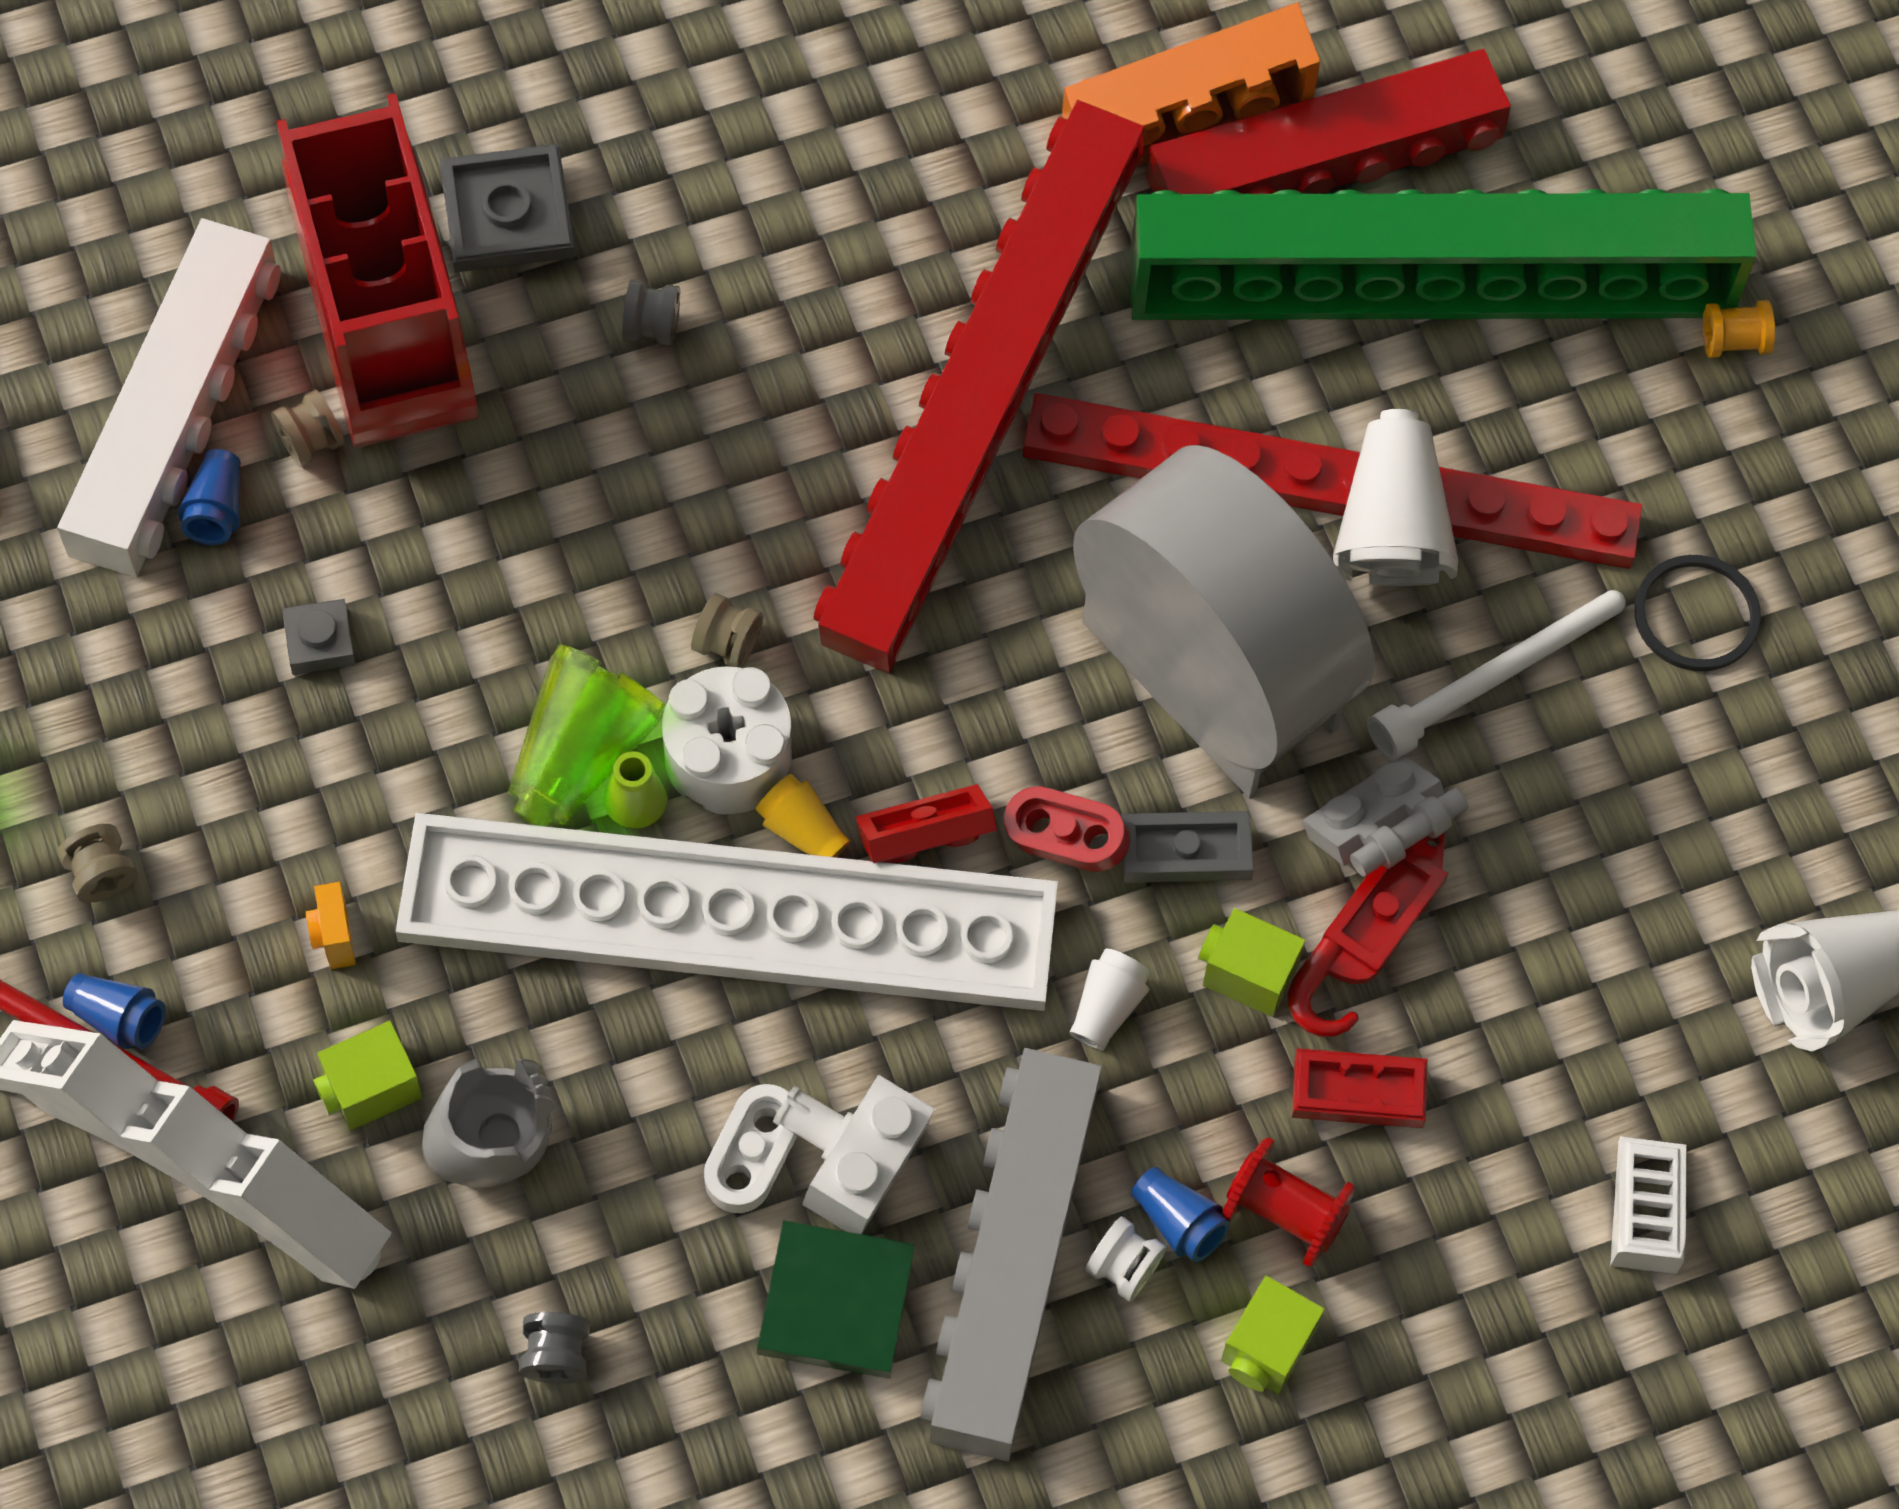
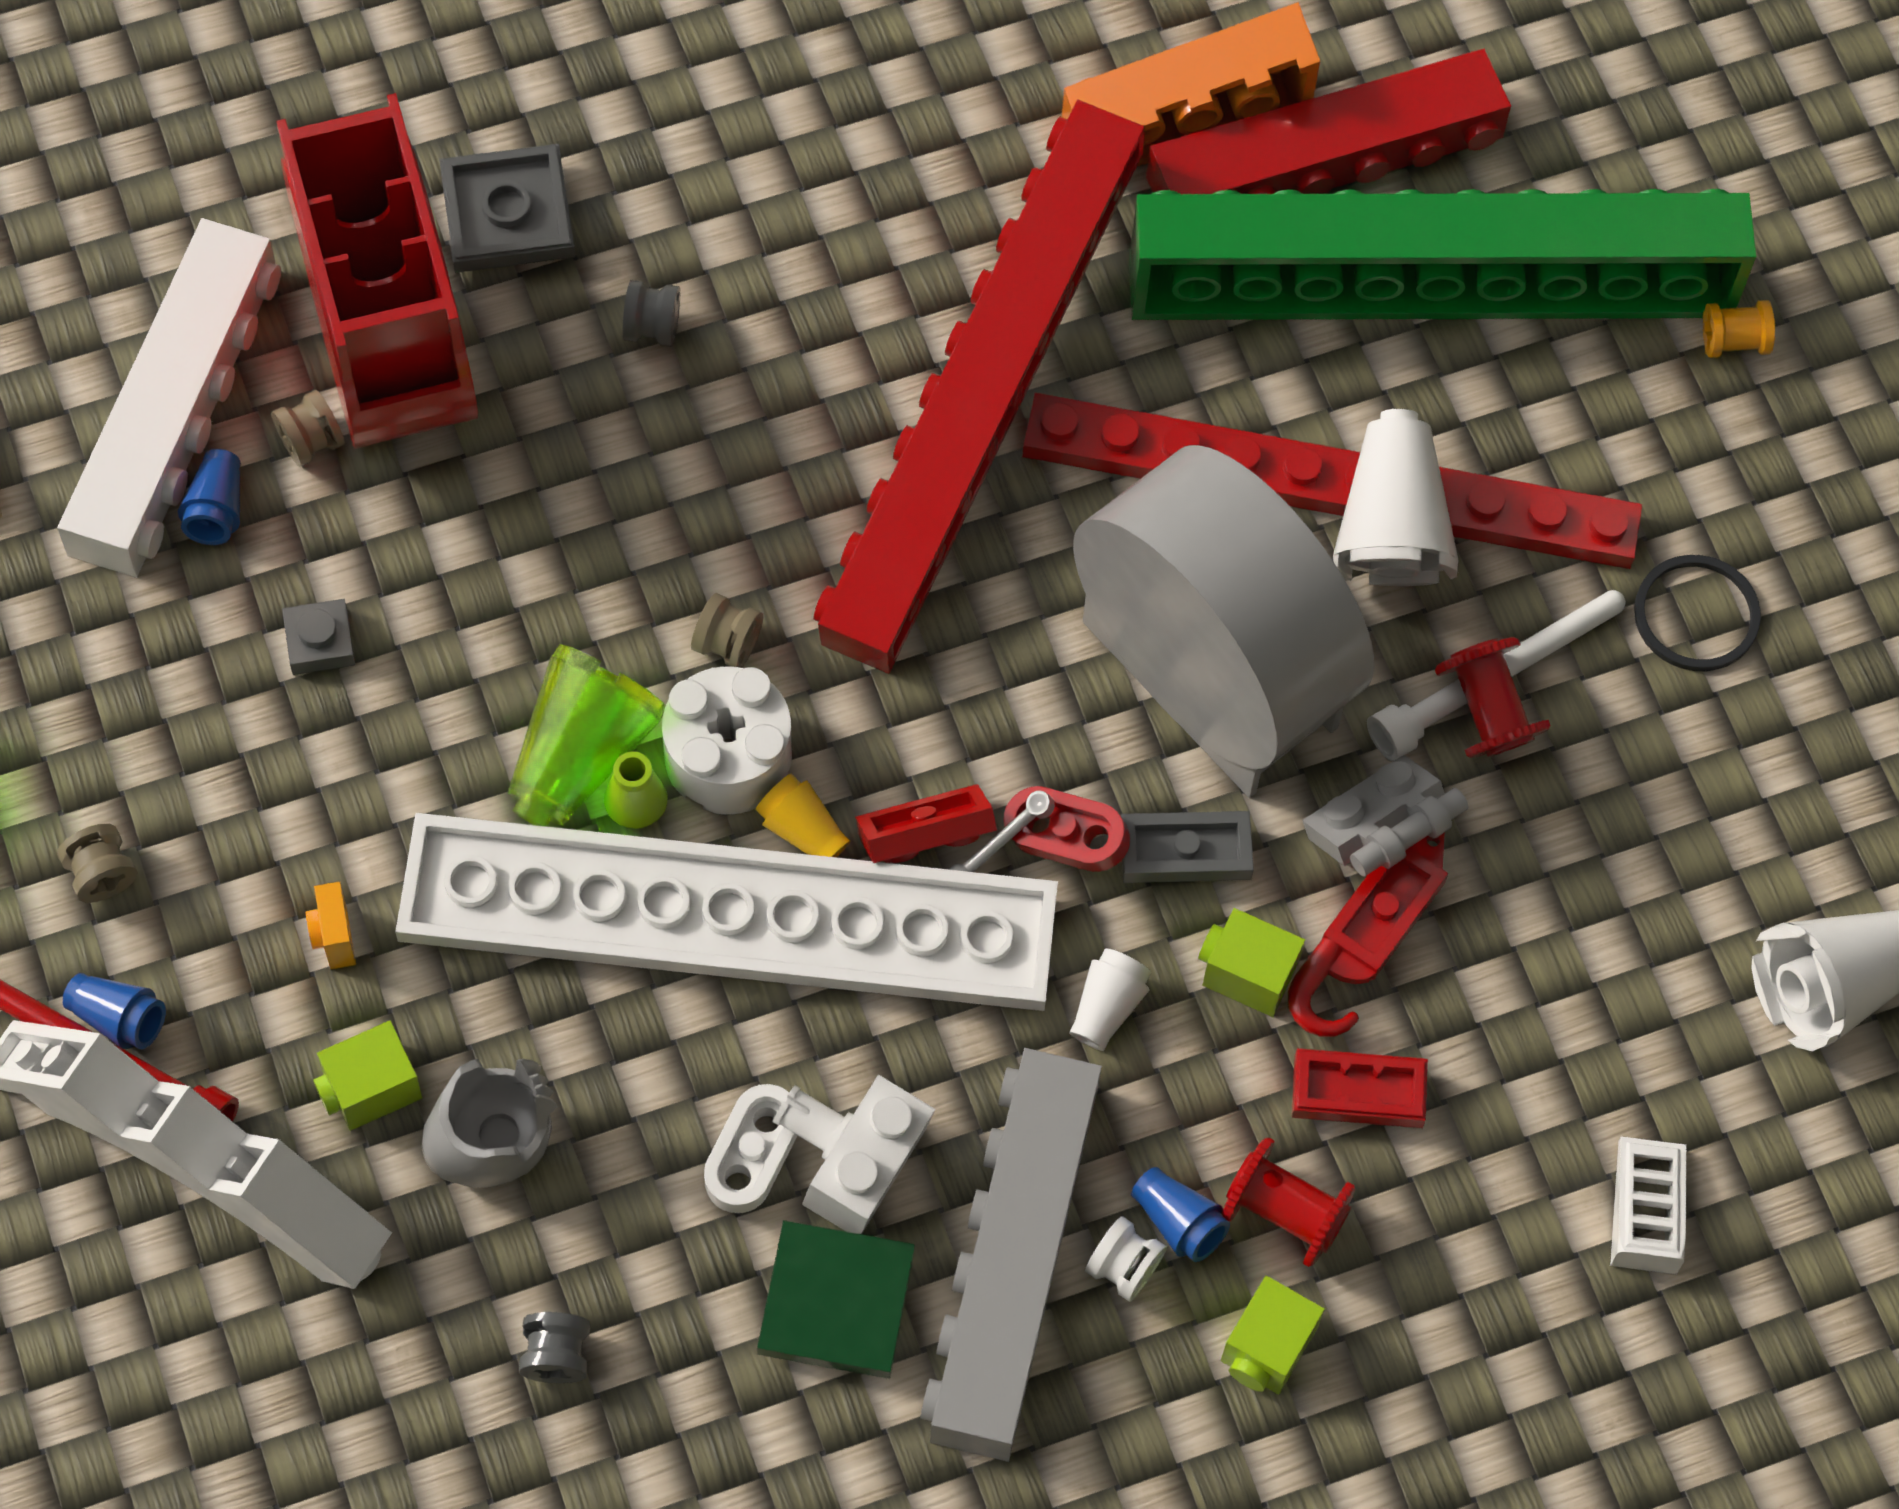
(1037, 805): none -> light grey hinge
(1492, 697): none -> red hose

